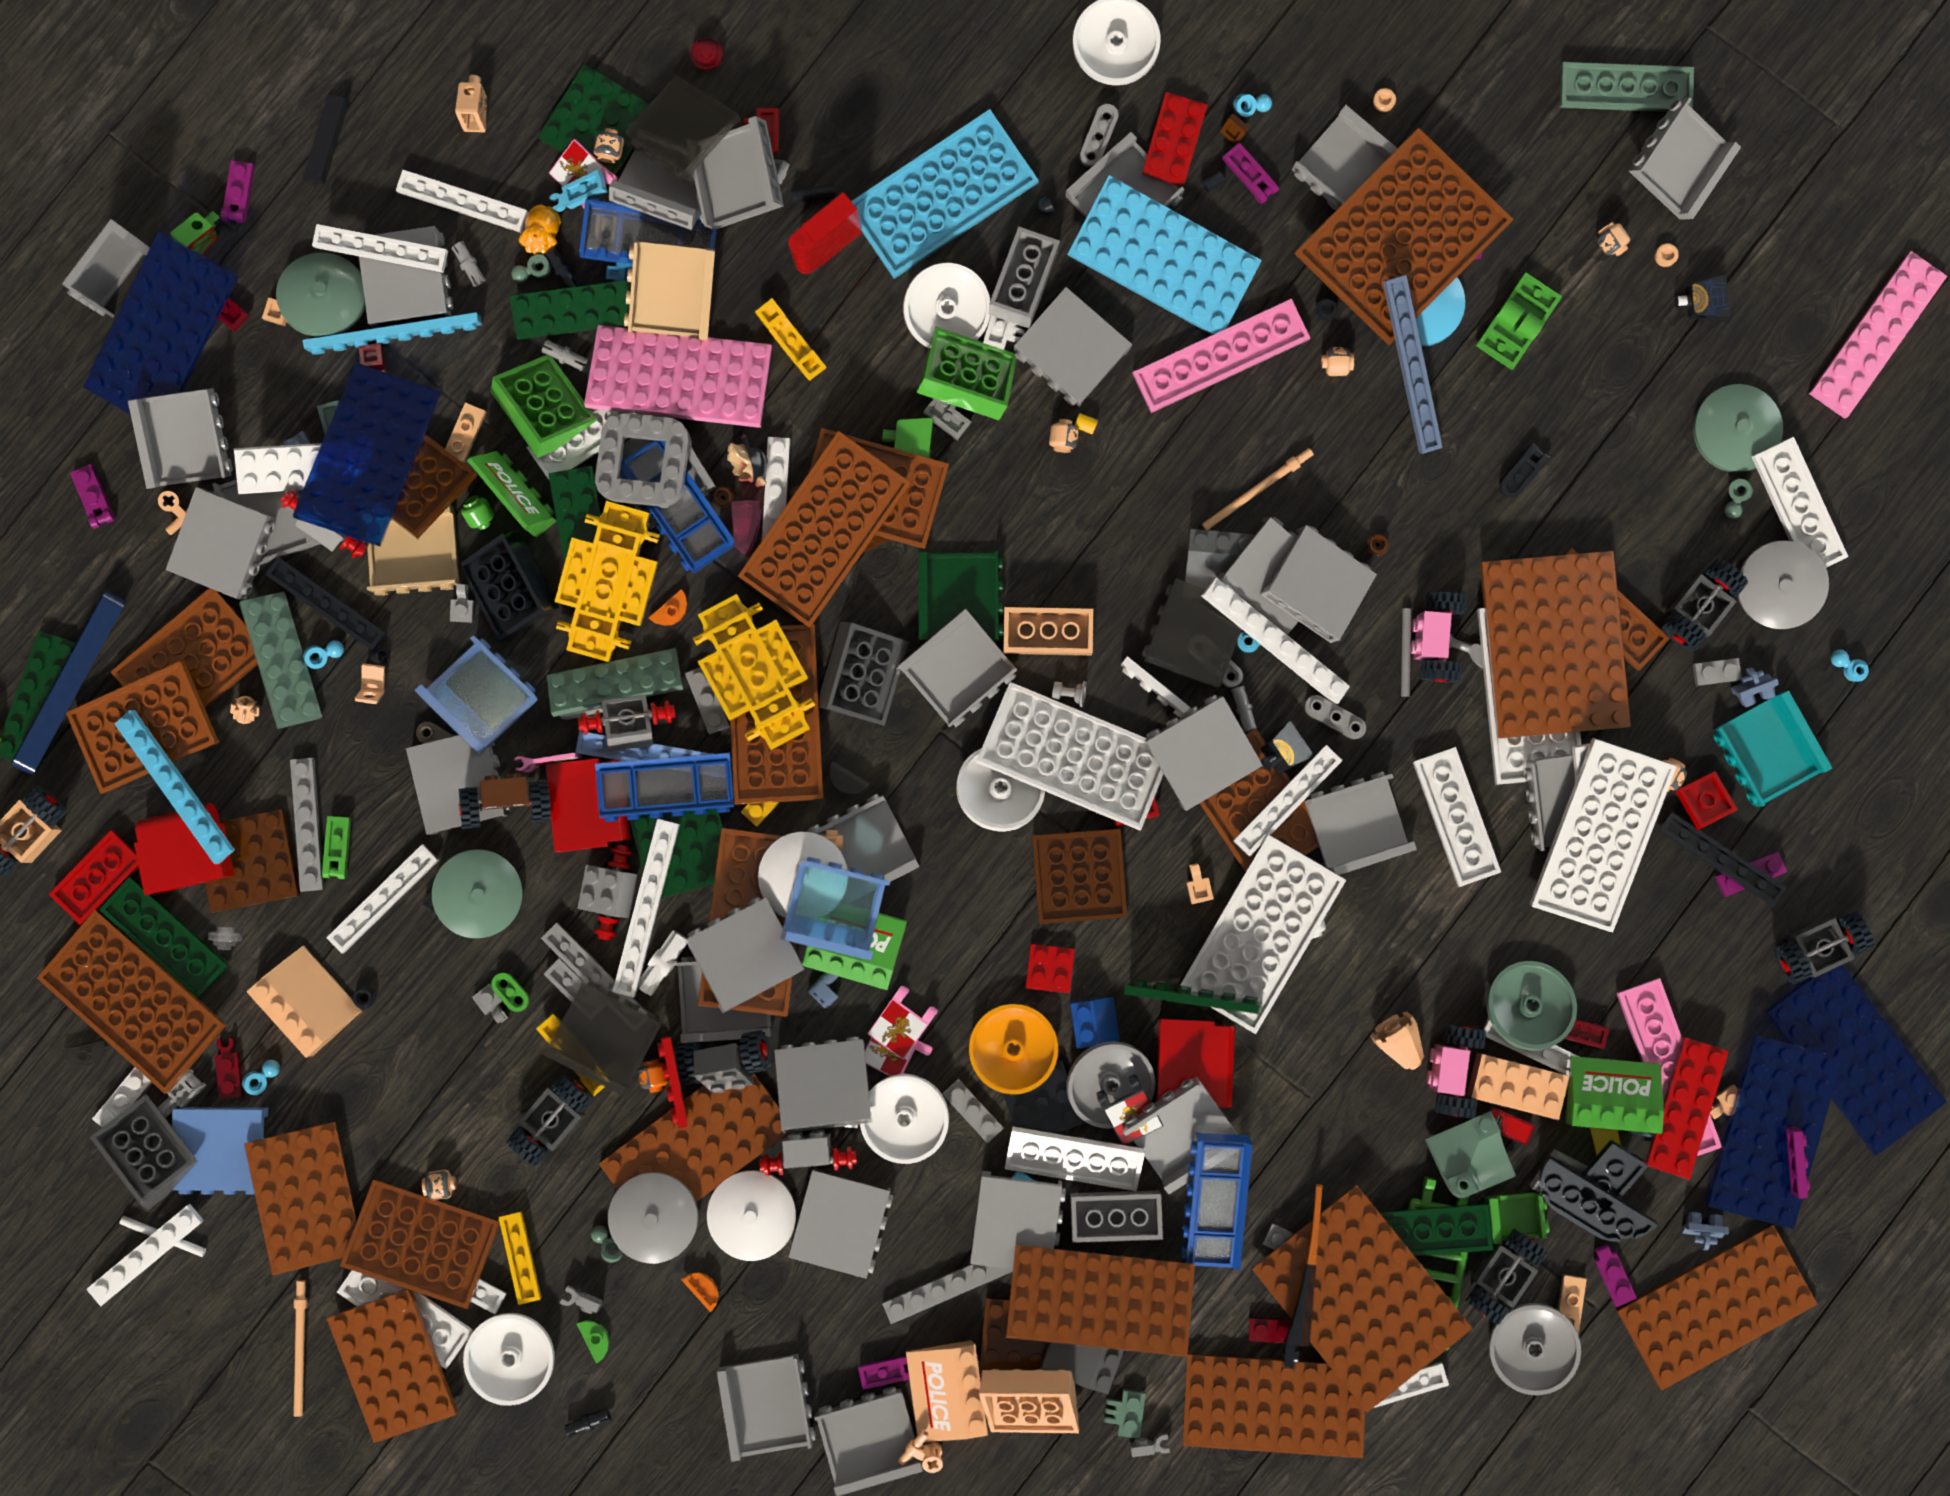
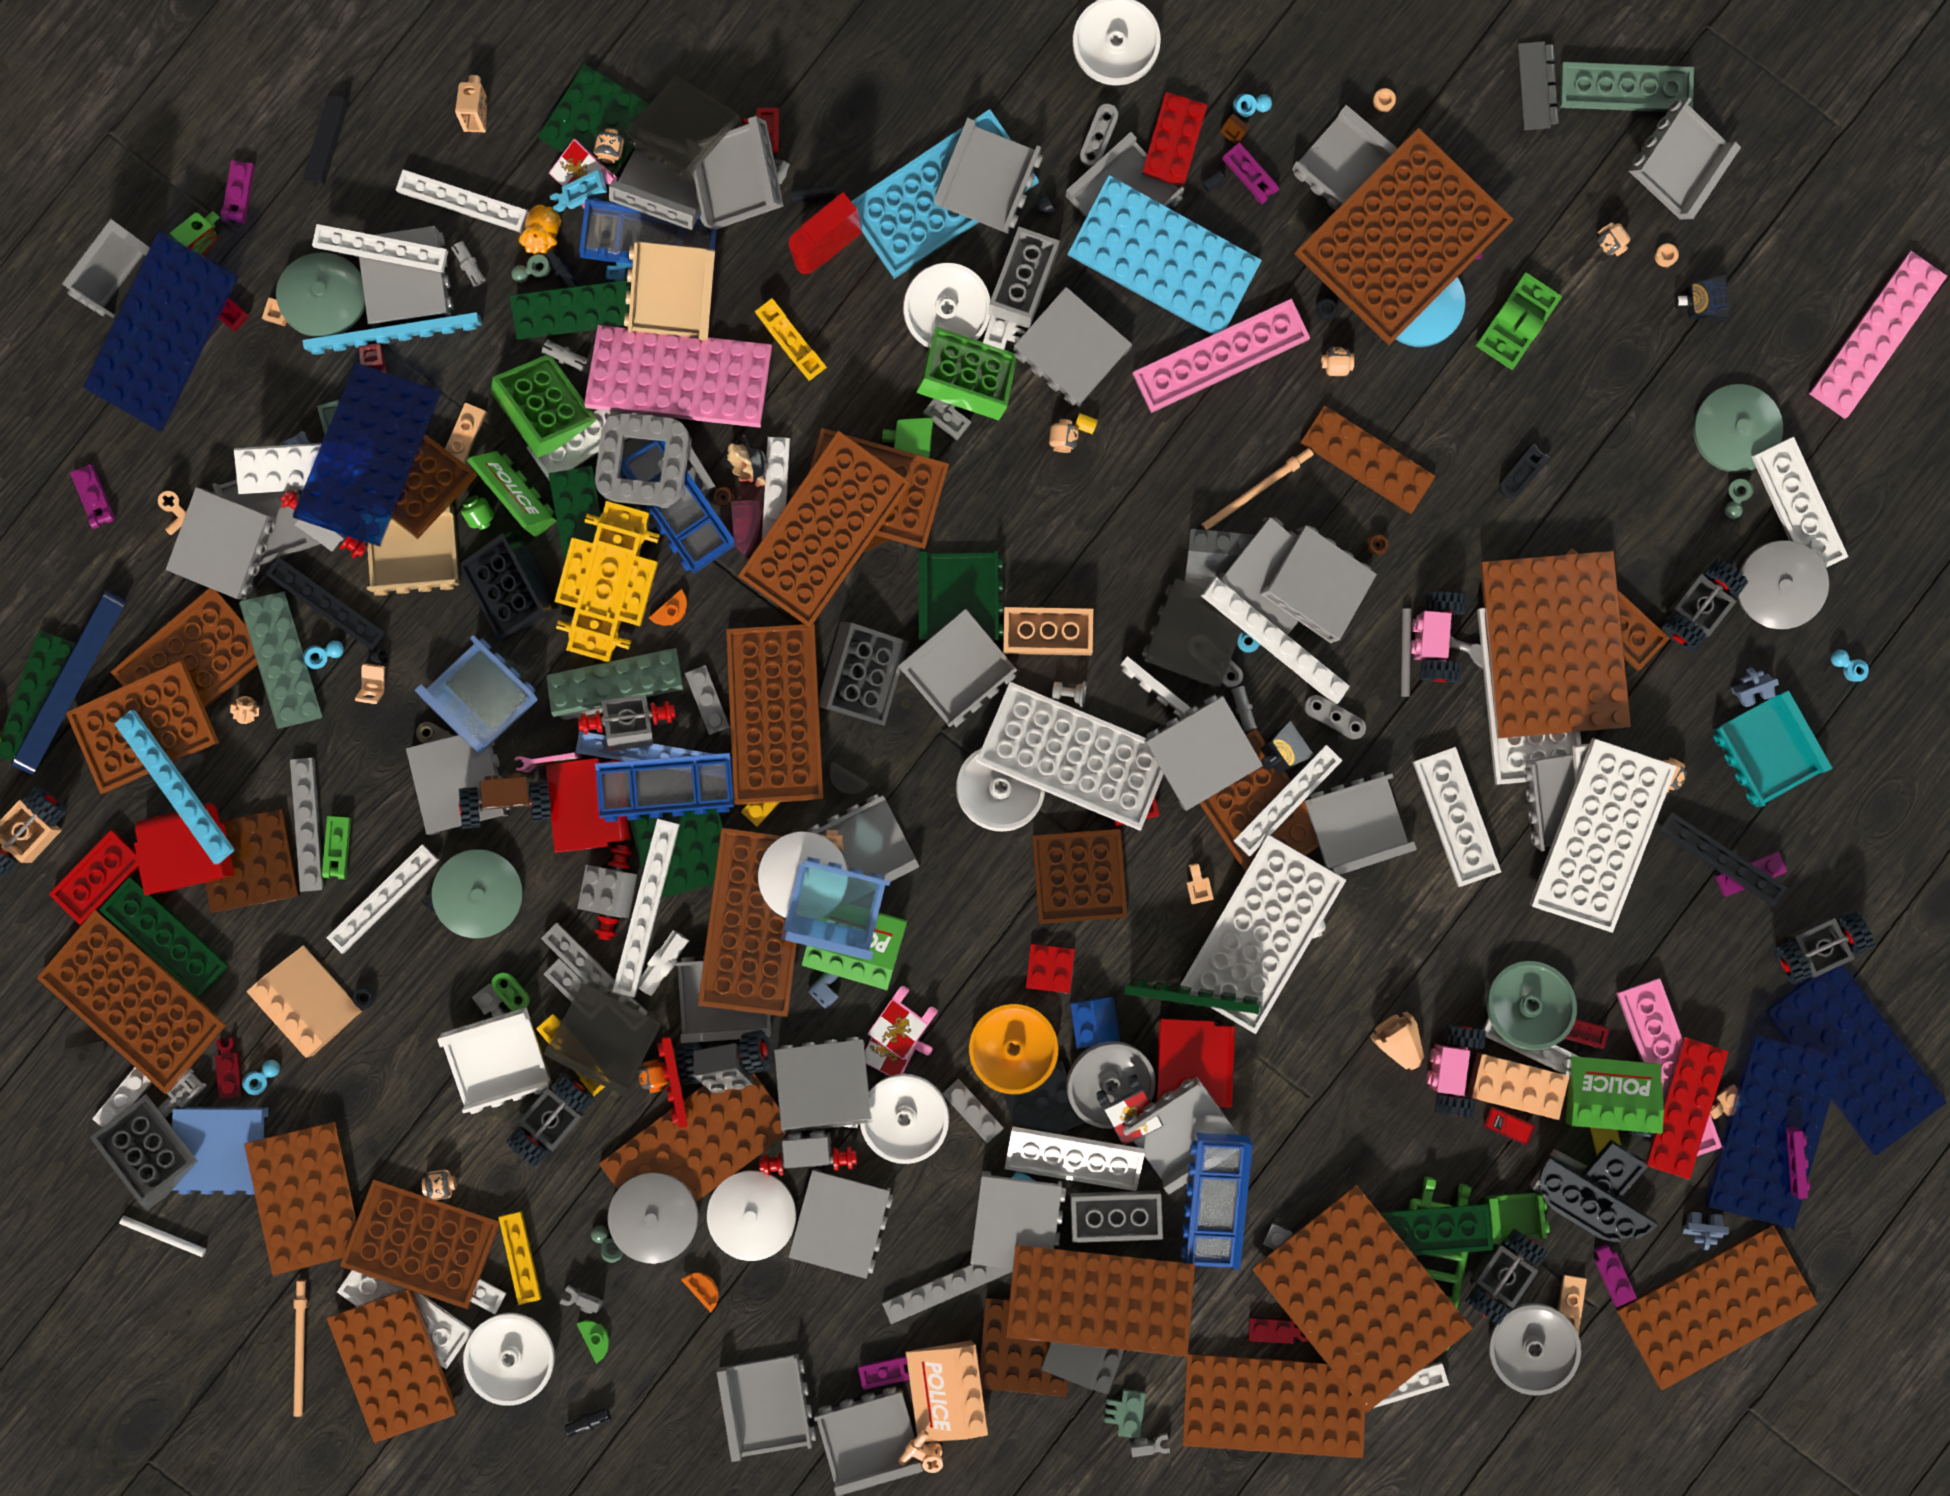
(145, 1254): white plate -> none
(180, 438): light grey panel -> none
(225, 937): clear plate -> none
(462, 609): light grey plate -> none
(496, 1060): none -> white panel
(706, 54): dark red plate -> none
(744, 954): light grey panel -> none
(753, 671): yellow piece -> none
(987, 177): none -> light grey panel
(1029, 1401): light nougat slope -> none
(1301, 1321): black plate -> none
(1367, 459): none -> dark orange plate
(1412, 364): sand blue plate -> none
(1471, 1155): sand green slope -> none
(1534, 83): none -> dark grey windscreen
(1706, 800): red plate -> none
(1717, 672): light grey plate -> none

